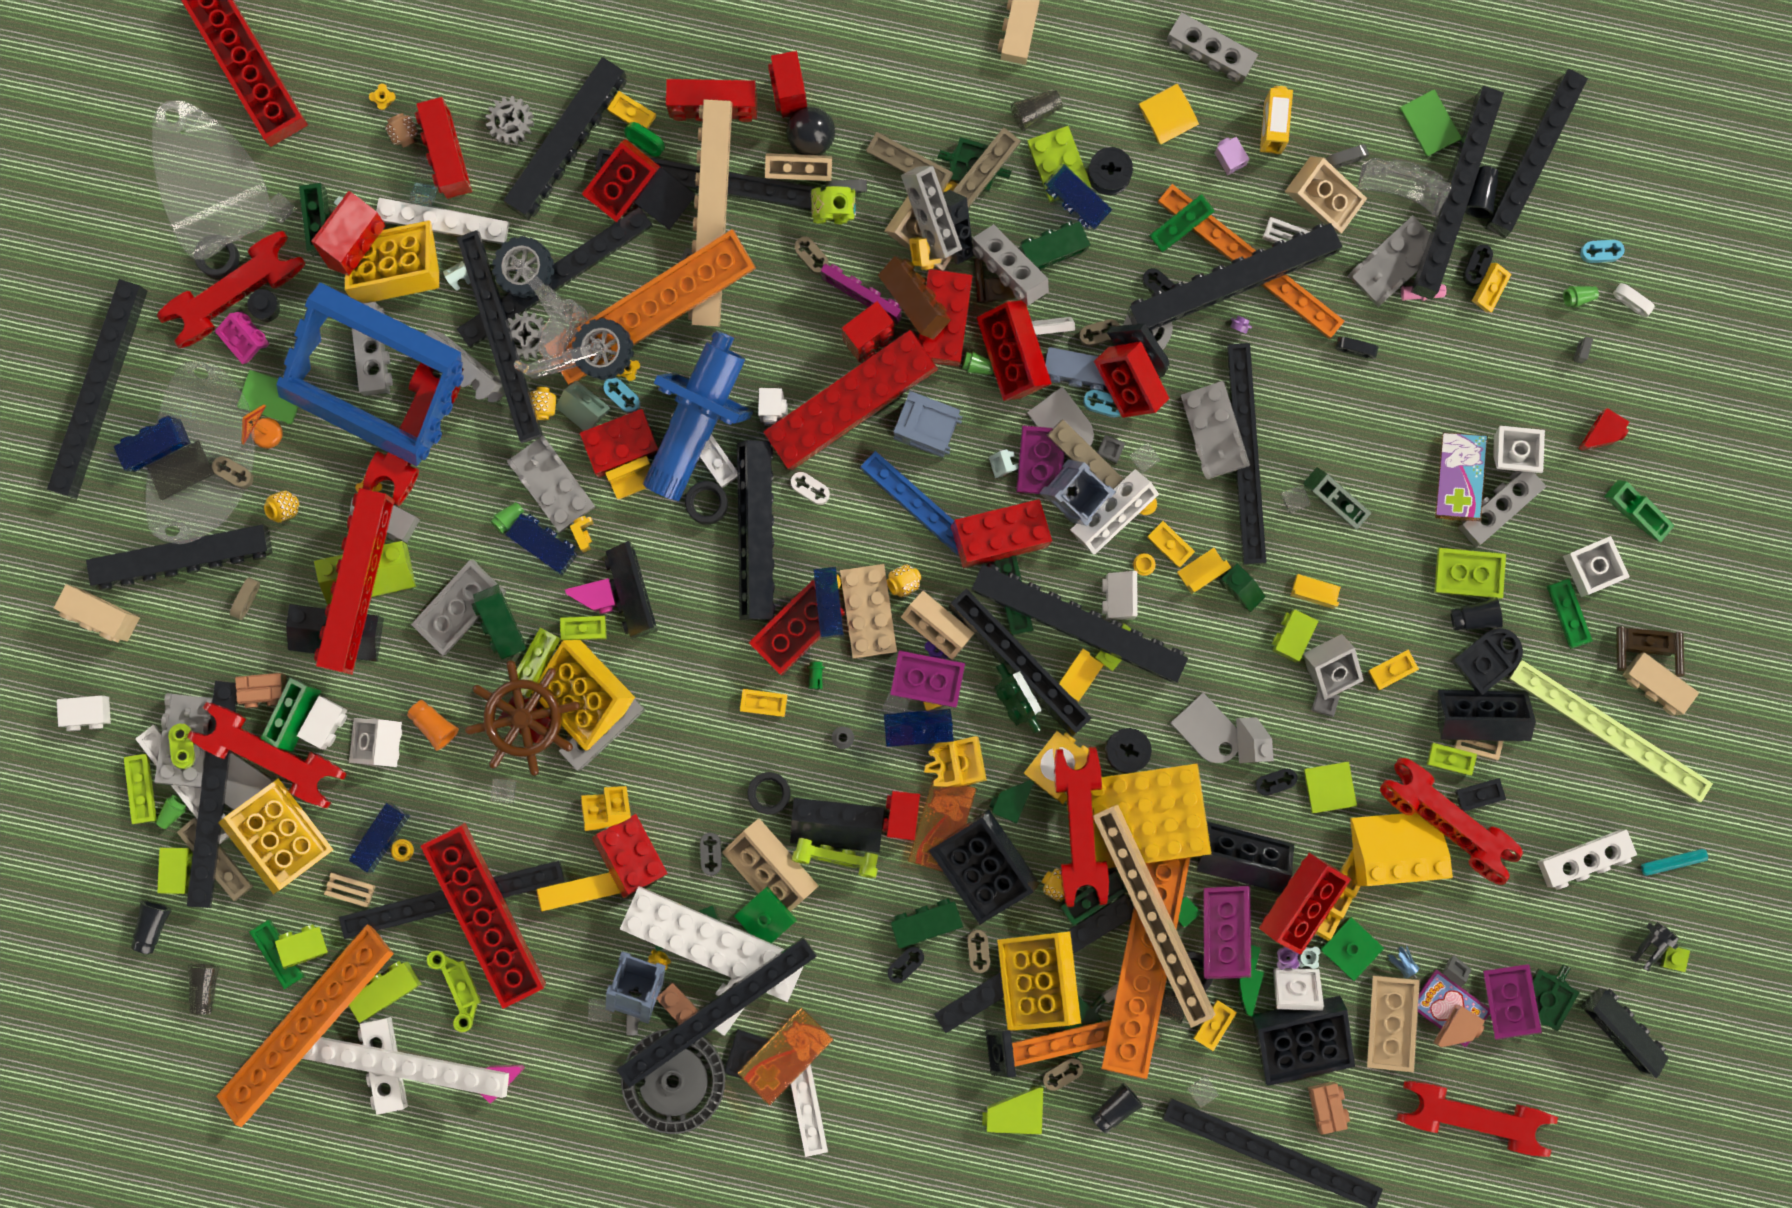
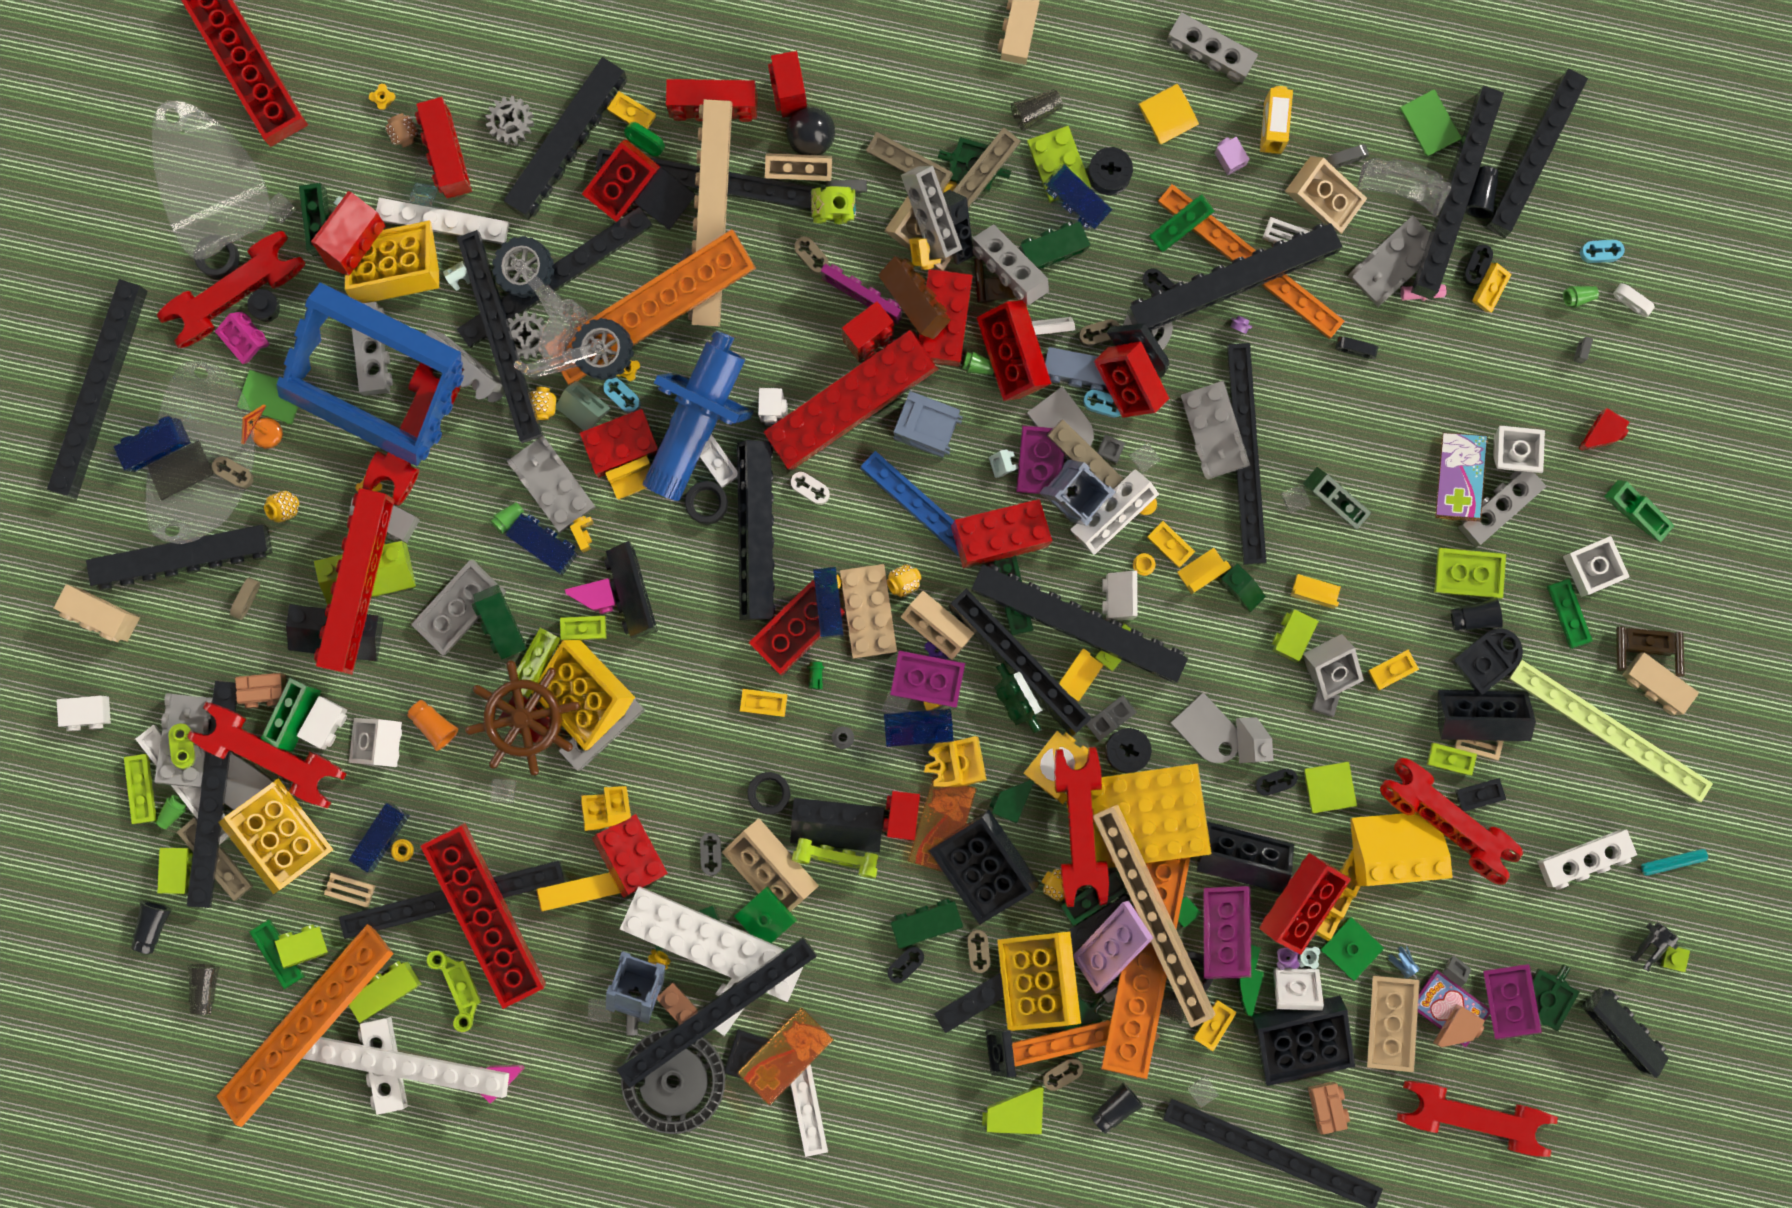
(1111, 718): none -> dark grey slope
(1112, 947): none -> lavender plate

